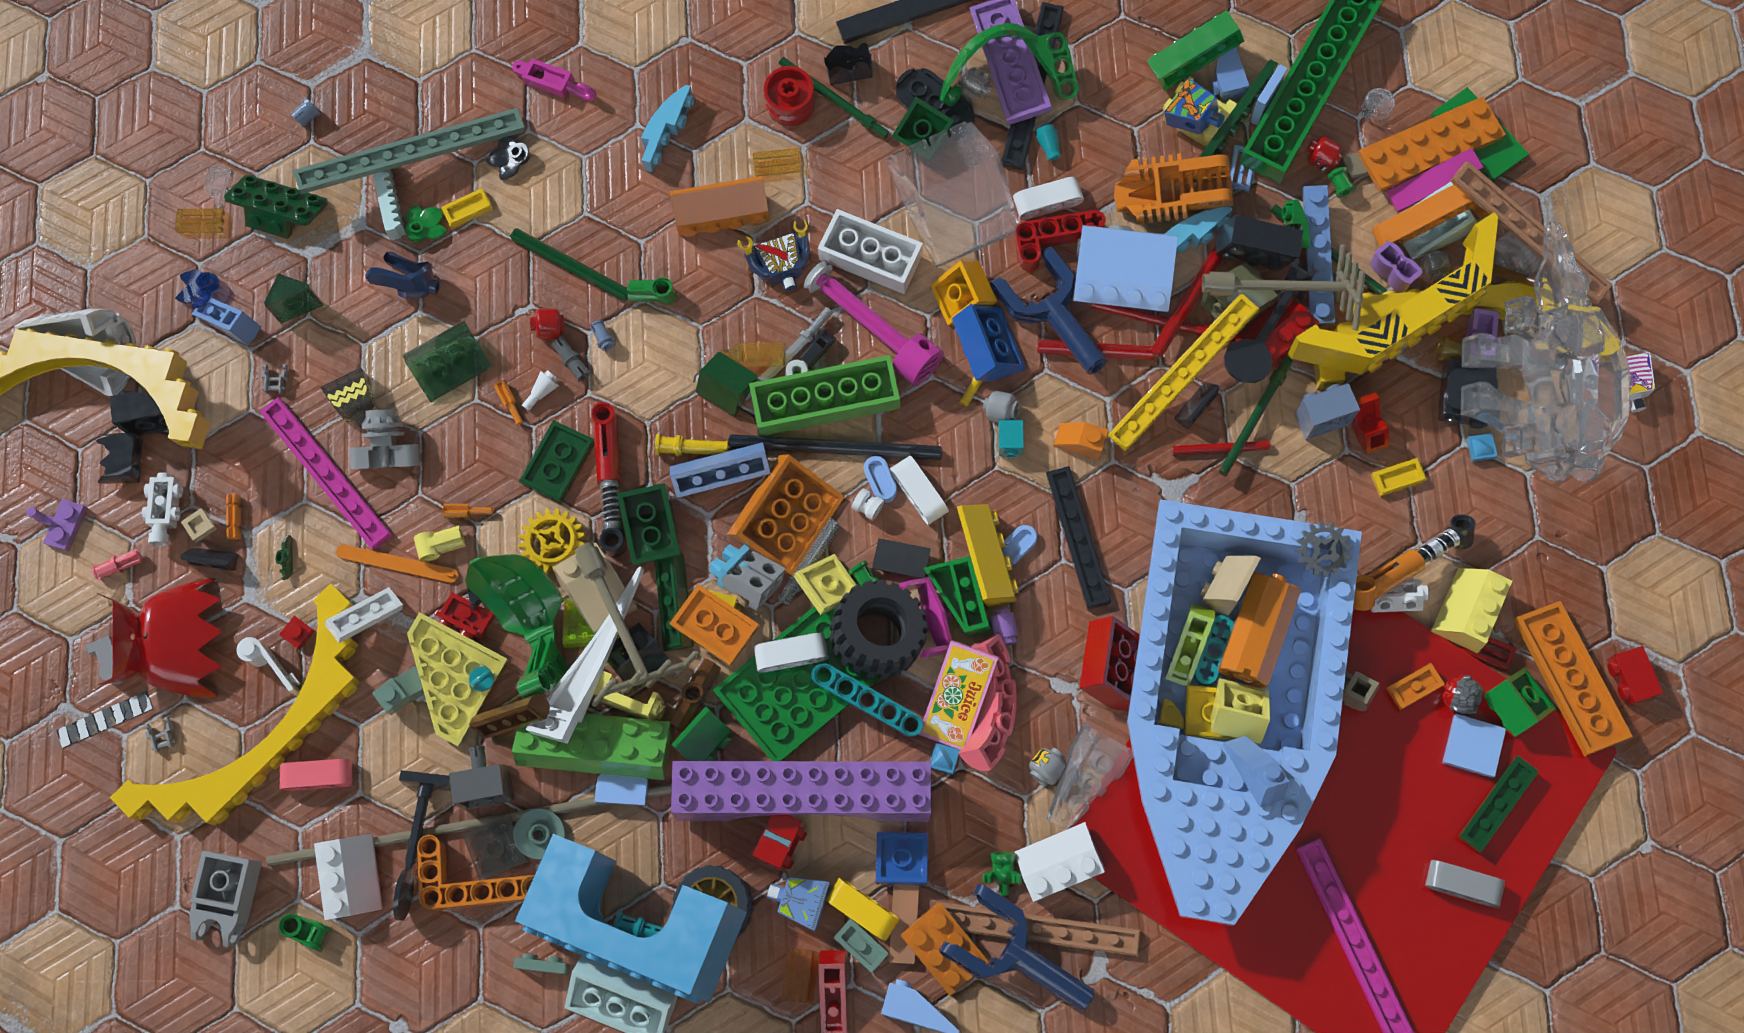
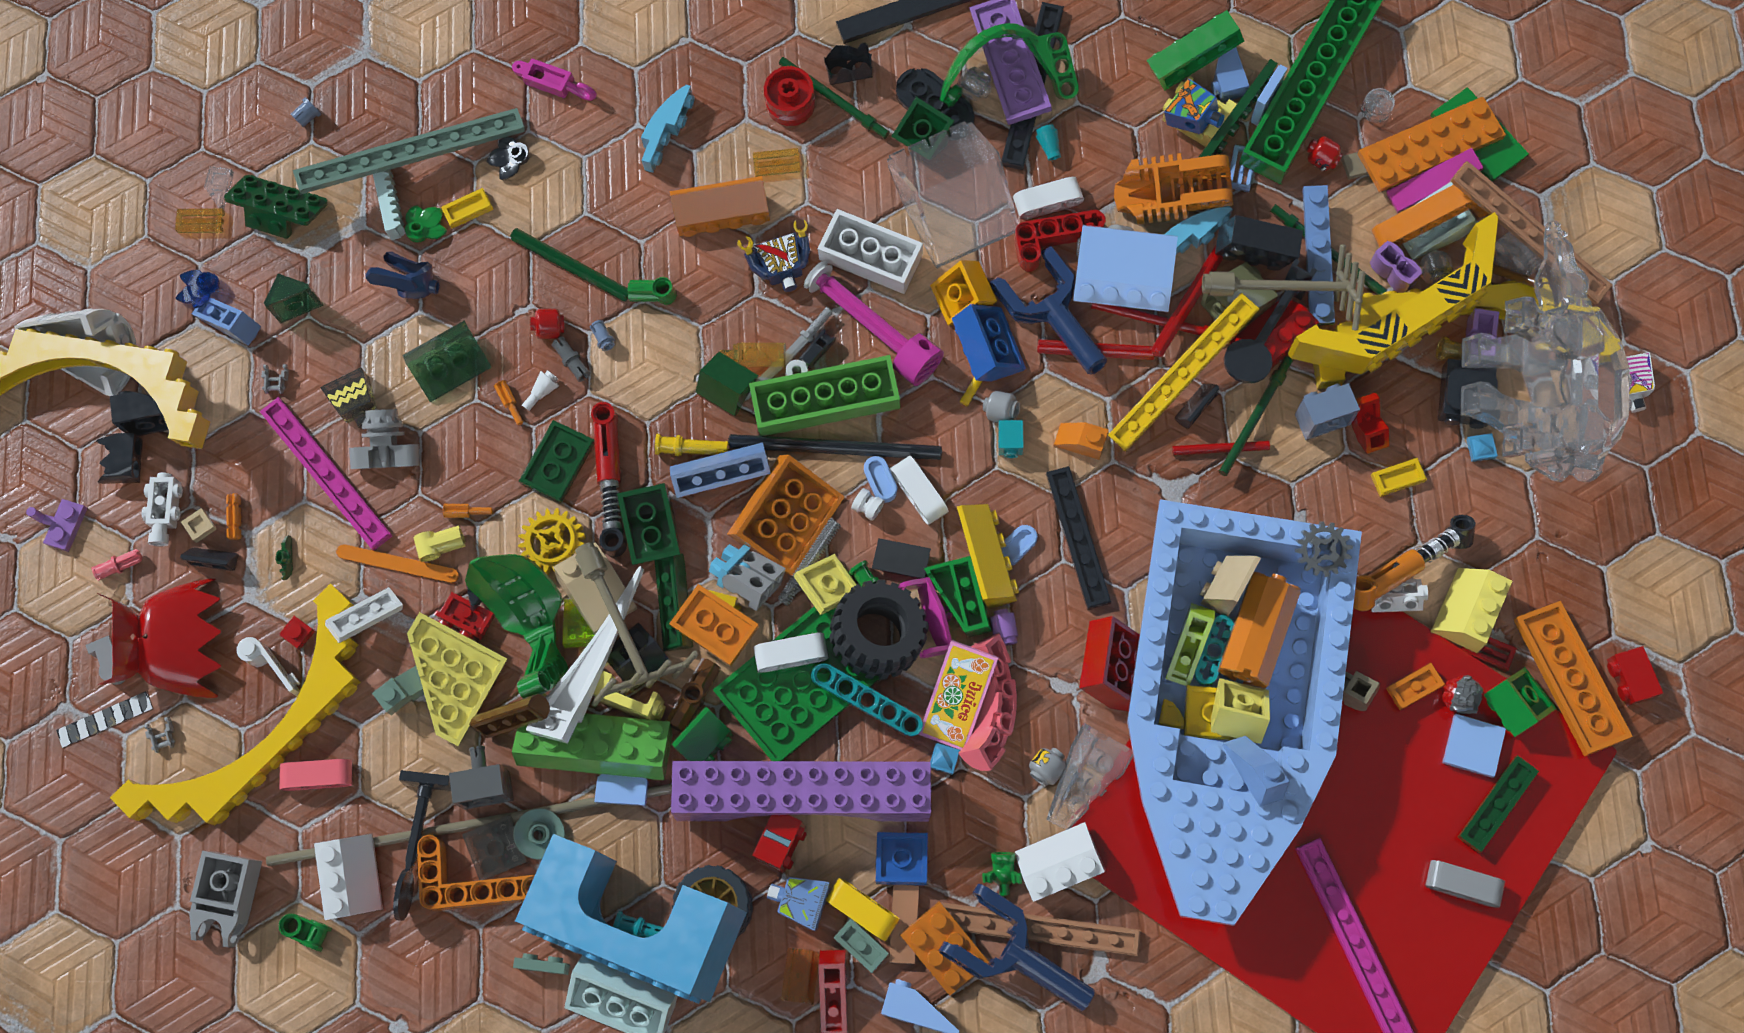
(481, 679): teal tile -> none
(1294, 215): green slope -> none
(1341, 182): green bush -> none

